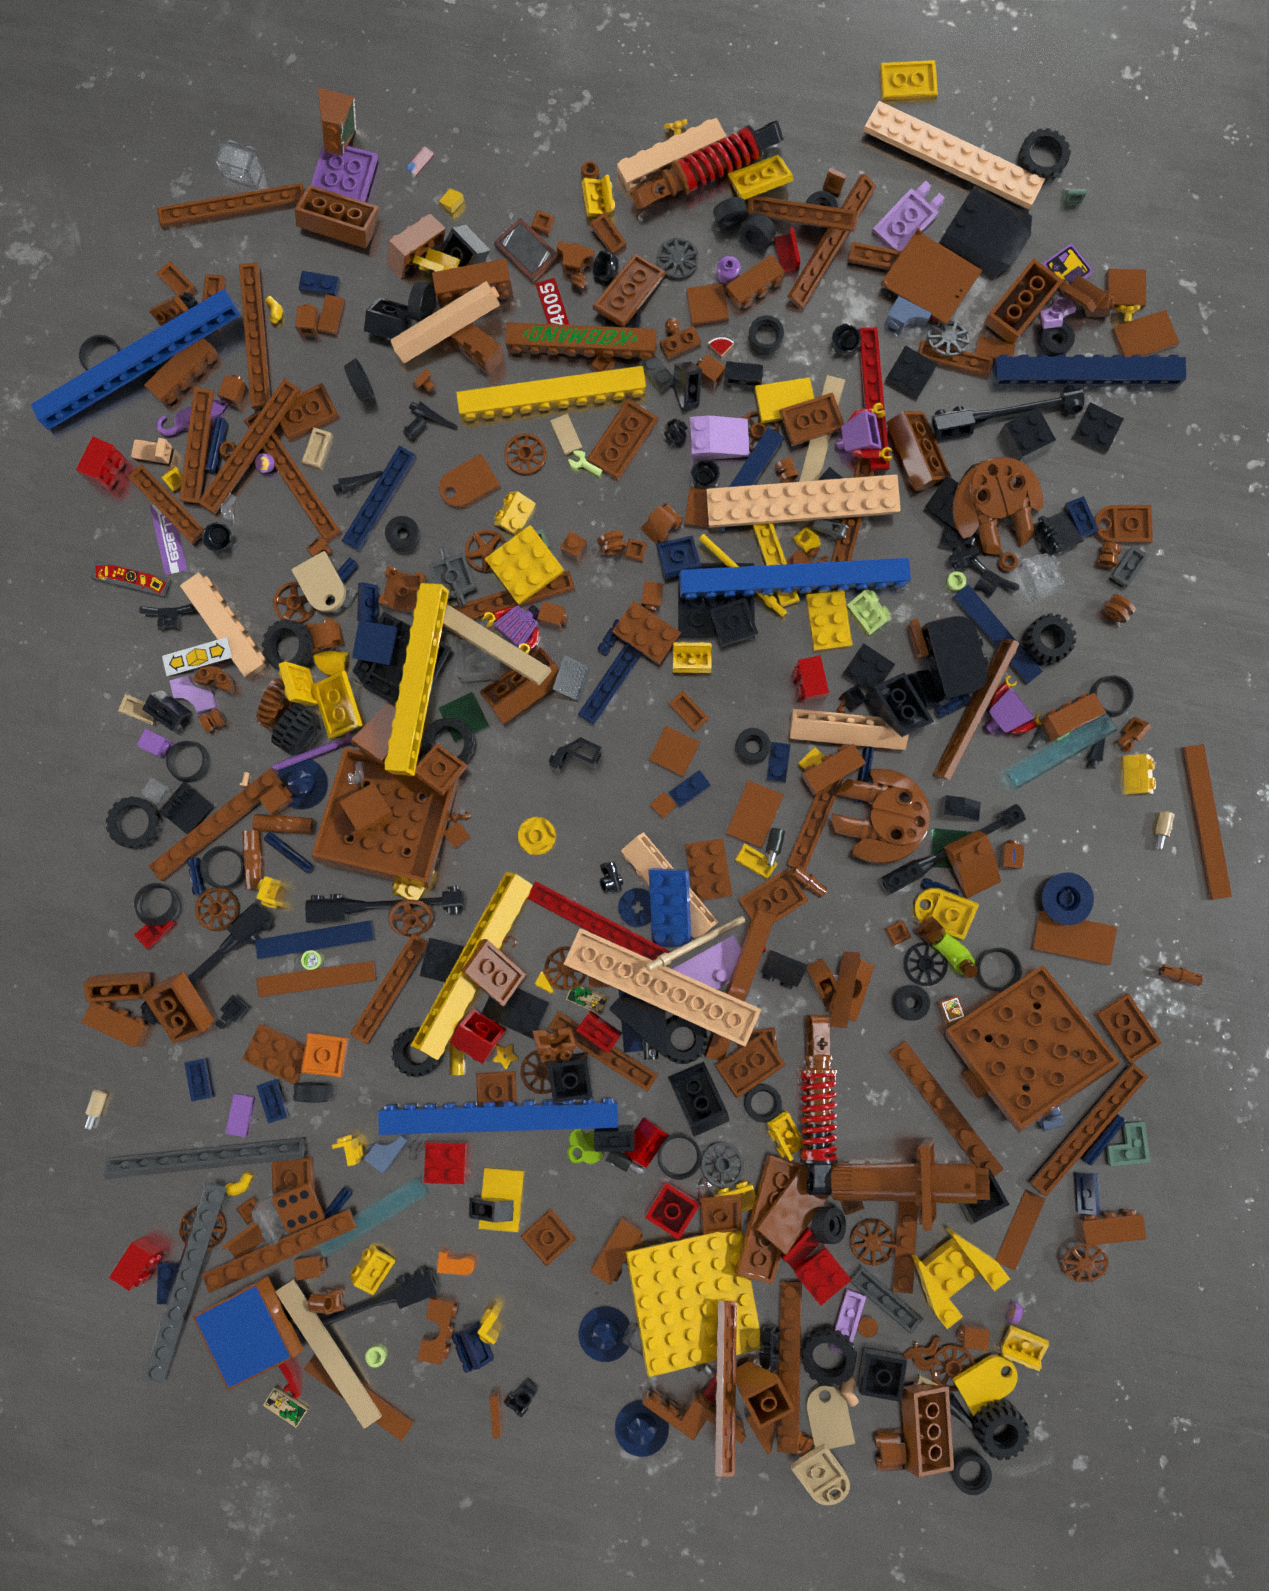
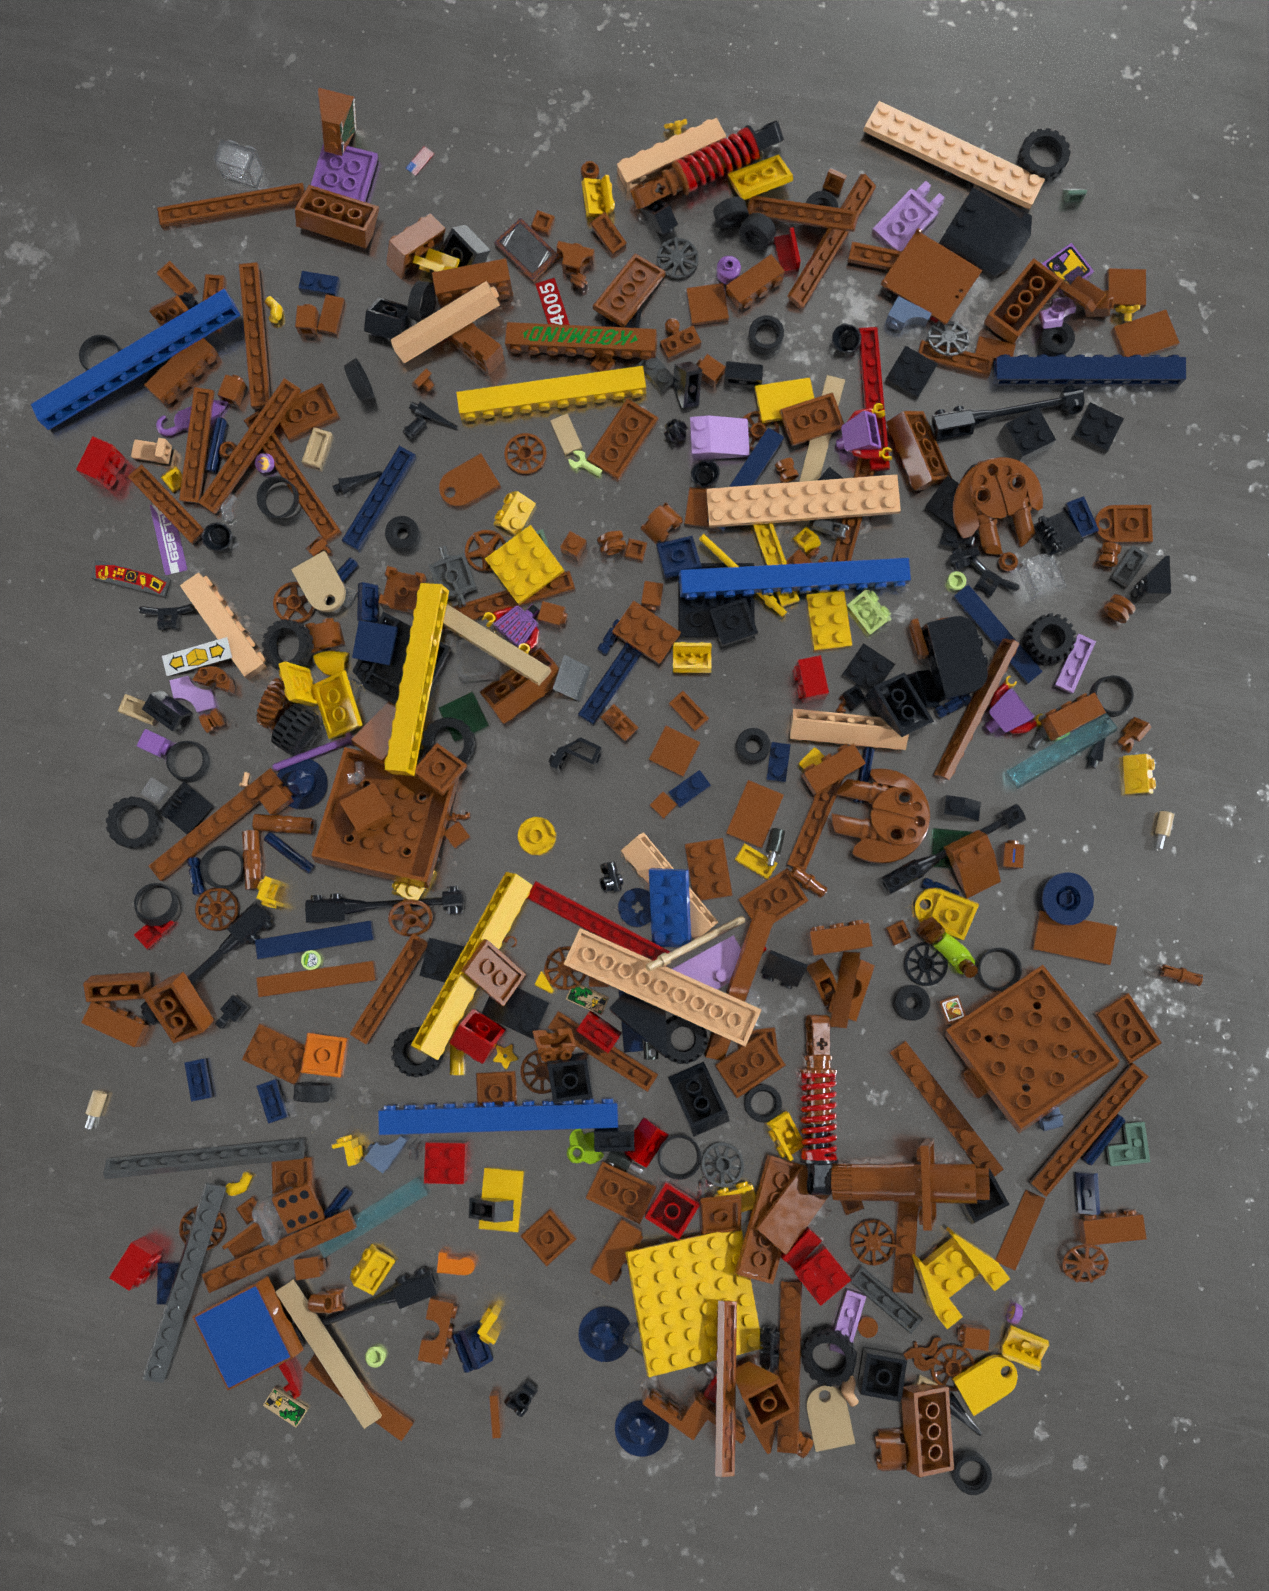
(240, 1115): medium lavender tile -> none
(261, 496): none -> black tyre
(451, 200): yellow slope -> none
(605, 265): black hair -> none
(619, 722): none -> dark orange hips
(621, 1192): none -> dark orange plate
(660, 216): none -> black slope
(720, 345): red tile -> none
(822, 1474): tan tile -> none
(828, 1225): black tyre -> none
(839, 938): none -> dark orange brick
(908, 80): yellow tile -> none
(1011, 1440): black tyre -> none
(1075, 664): none -> lavender plate
(1154, 584): none -> black slope
(1207, 822): dark orange tile -> none

